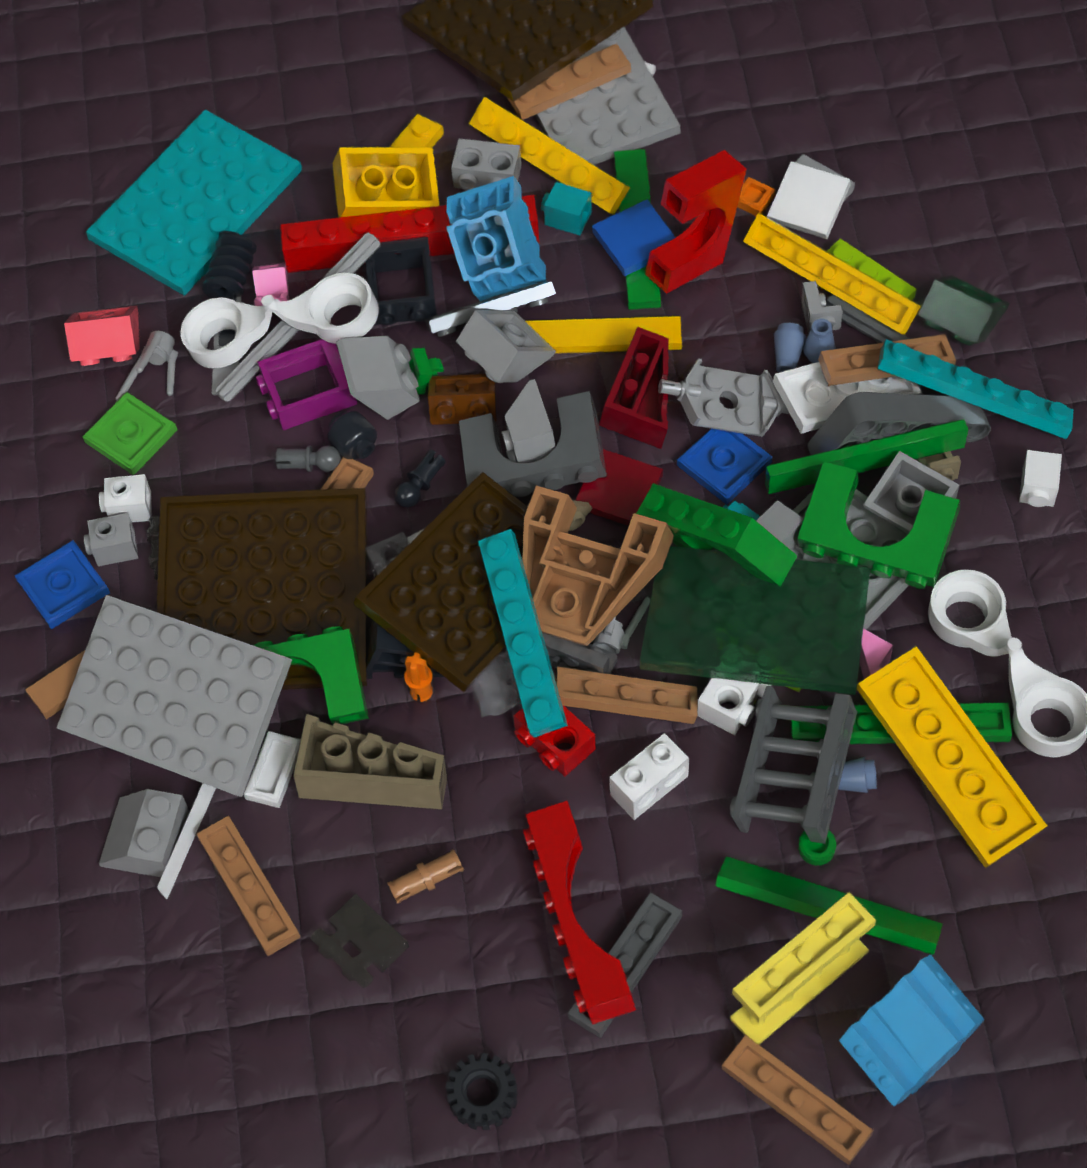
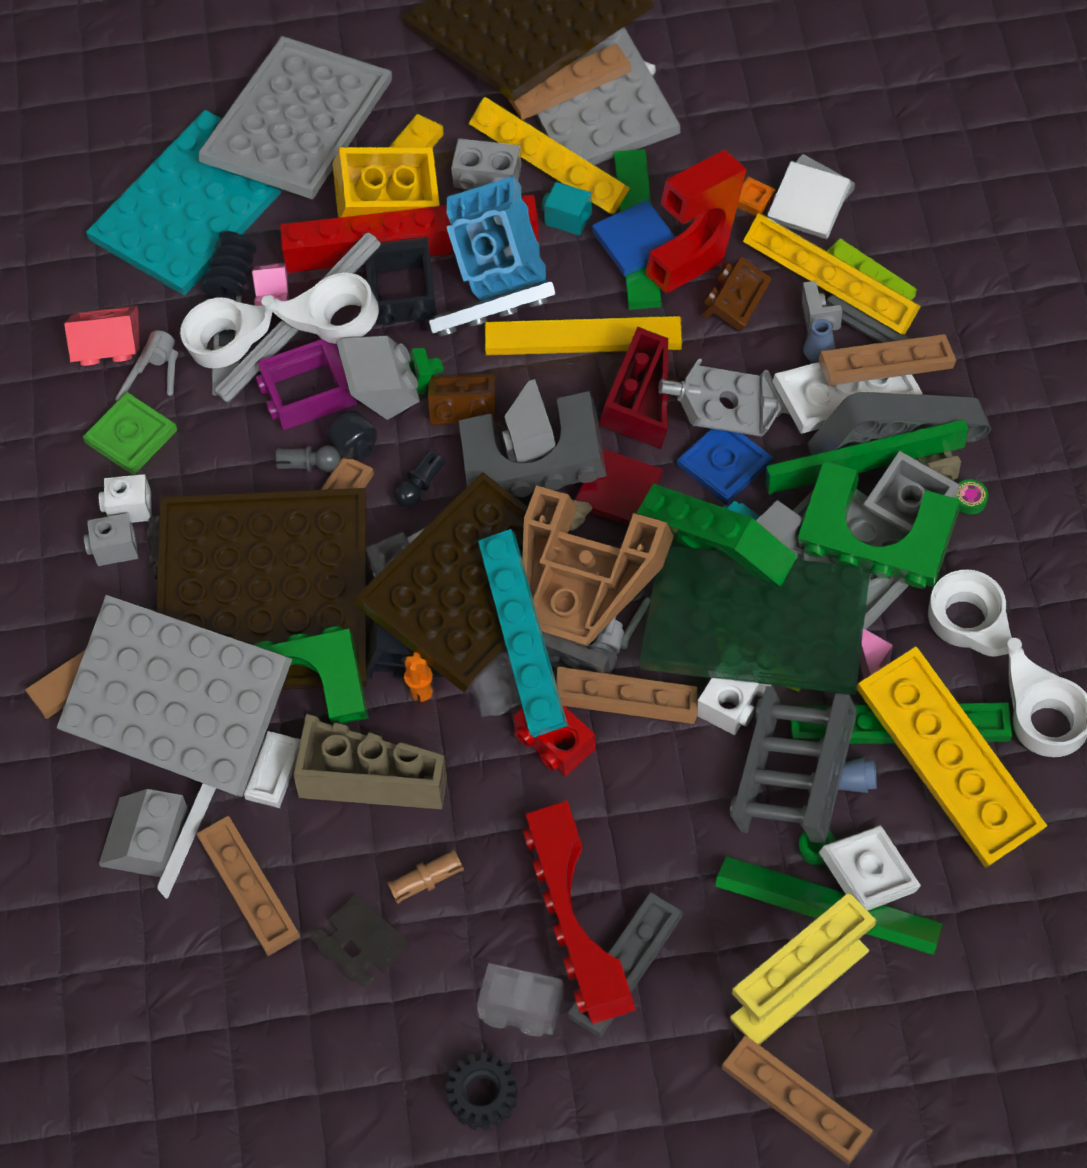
(62, 584): blue tile -> none
(295, 117): none -> light grey plate
(503, 345): light grey slope -> none
(520, 1000): none -> clear brick
(649, 776): white brick -> none
(737, 293): none -> reddish brown bracket
(788, 345): sand blue cone -> none
(870, 868): none -> white tile
(912, 1031): dark azure slope -> none
(962, 309): clear green slope -> none
(972, 496): none -> tile
(976, 389): teal plate -> none
(1040, 478): white brick -> none

